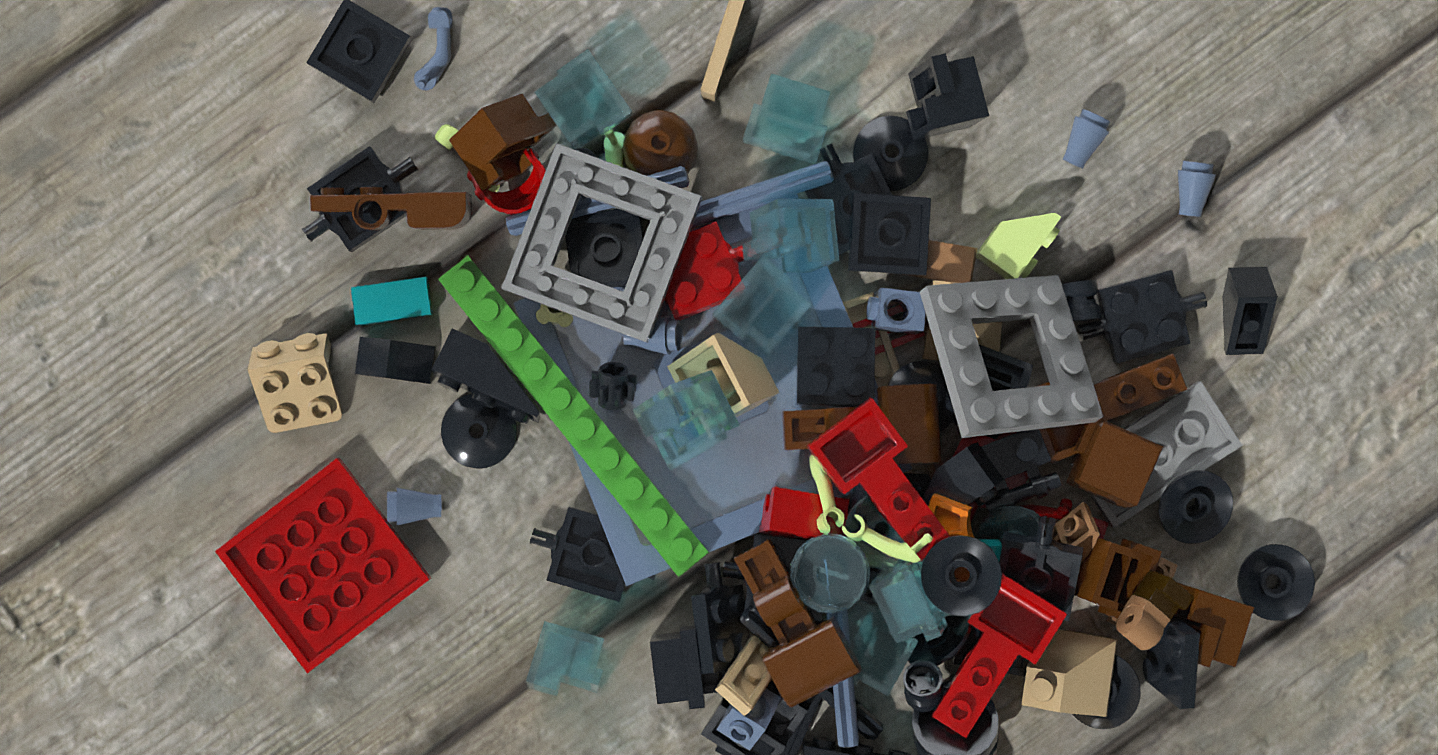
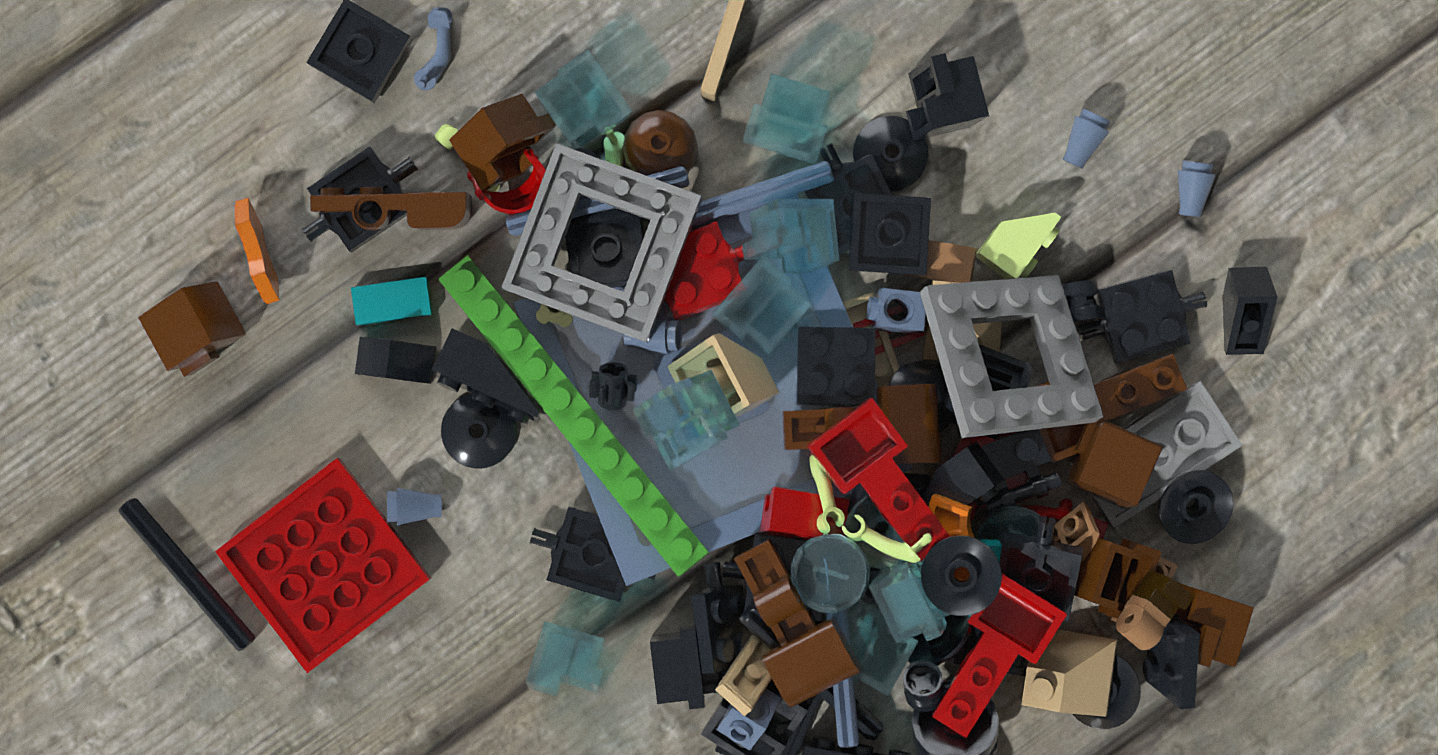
(186, 574): none -> black axle
(192, 327): none -> reddish brown plate
(254, 244): none -> orange tile
(294, 382): tan bracket -> none
(1293, 586): black dish -> none

